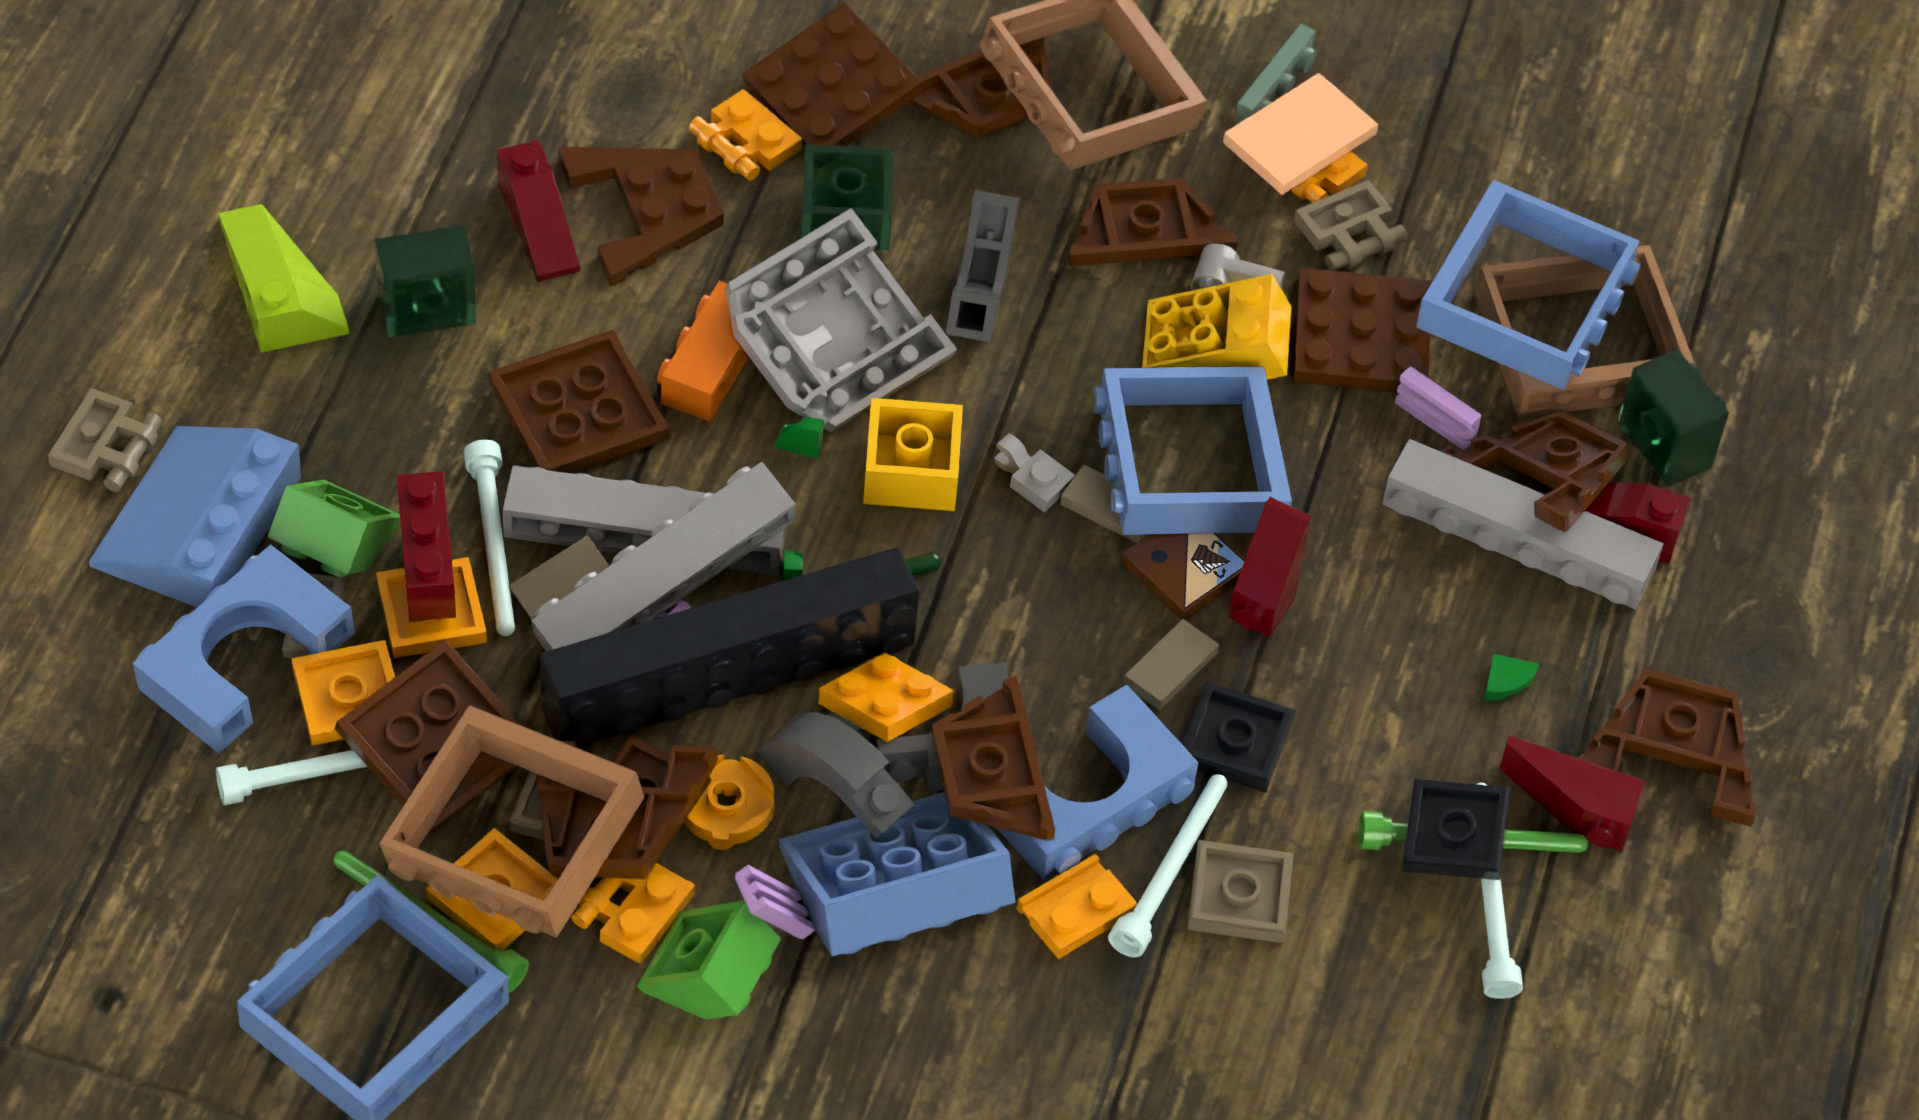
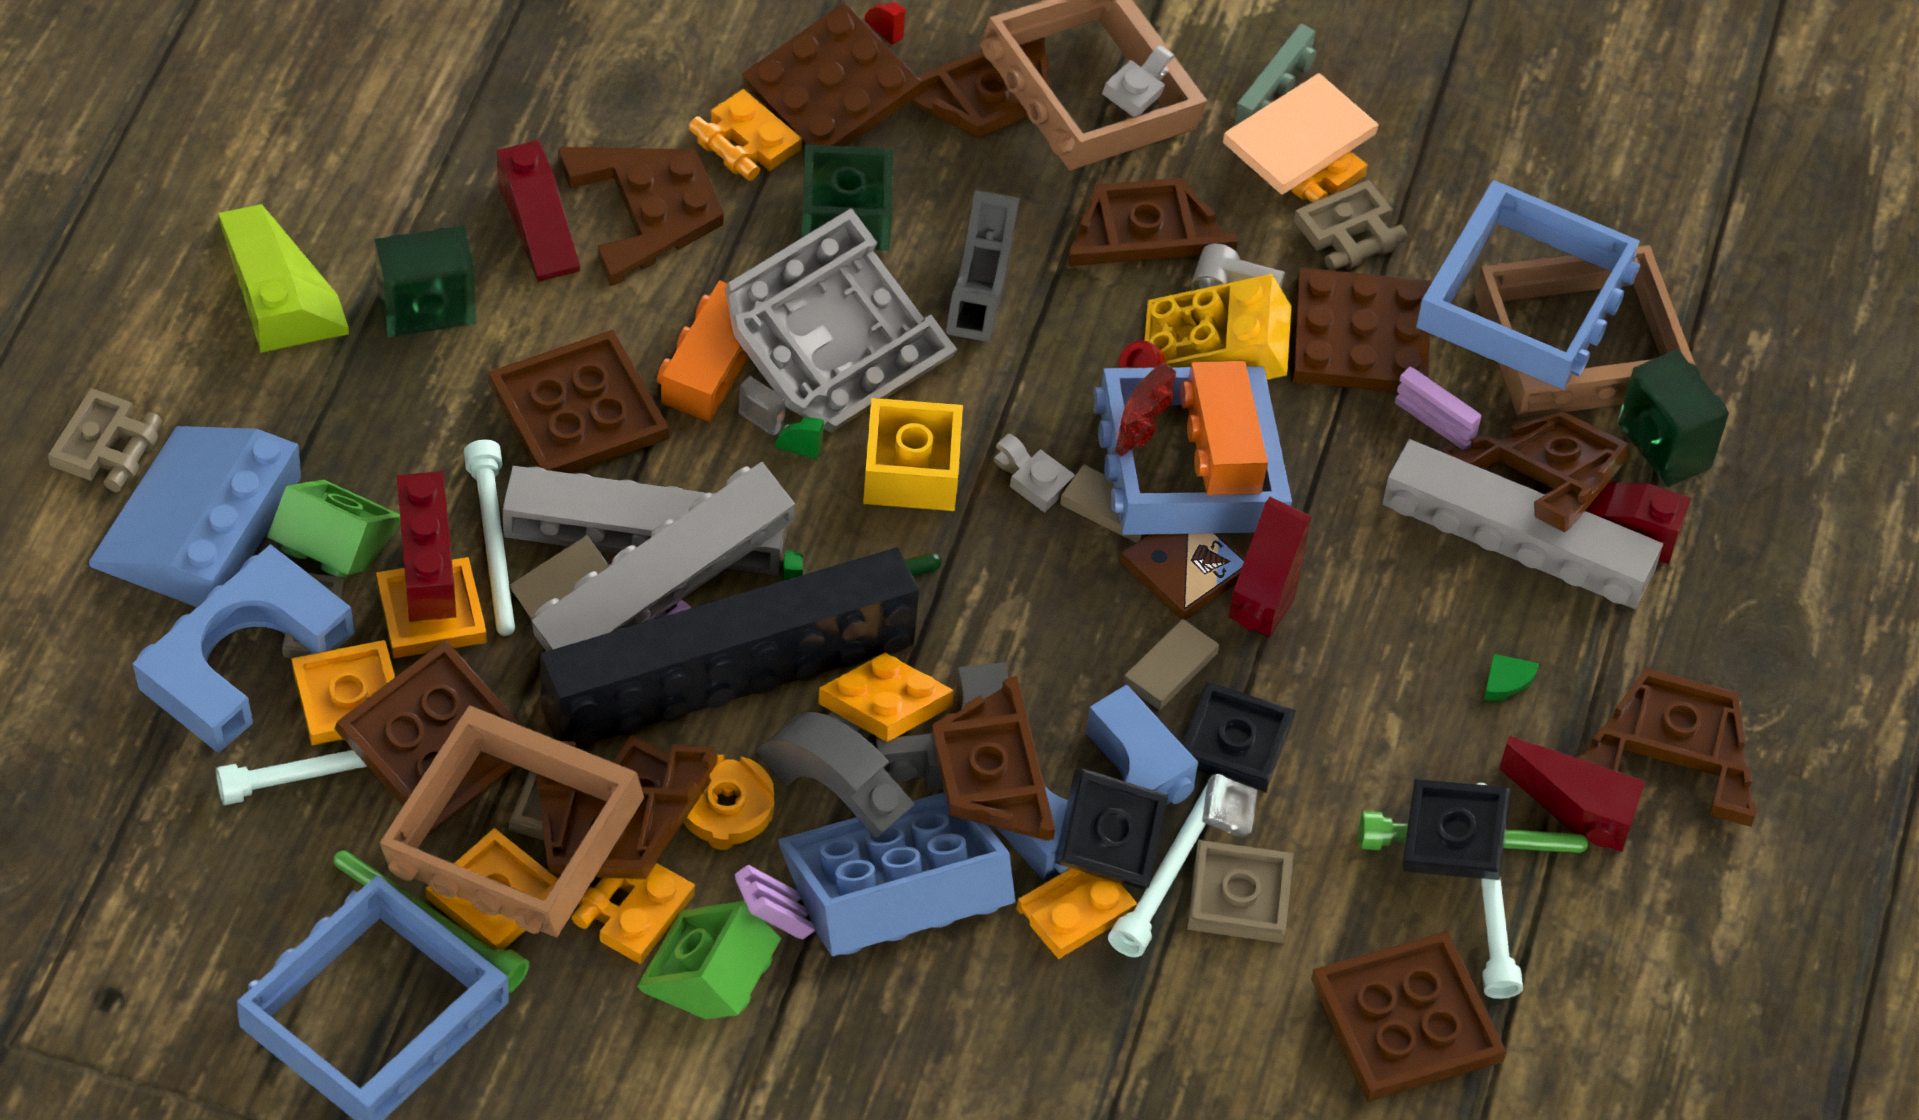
(761, 405): none -> clear tile
(887, 21): none -> red tile
(1111, 828): none -> black tile
(1138, 87): none -> light grey plate
(1141, 355): none -> red tile
(1146, 402): none -> clear red slope
(1224, 427): none -> orange brick
(1229, 806): none -> clear tile
(1408, 1016): none -> reddish brown plate

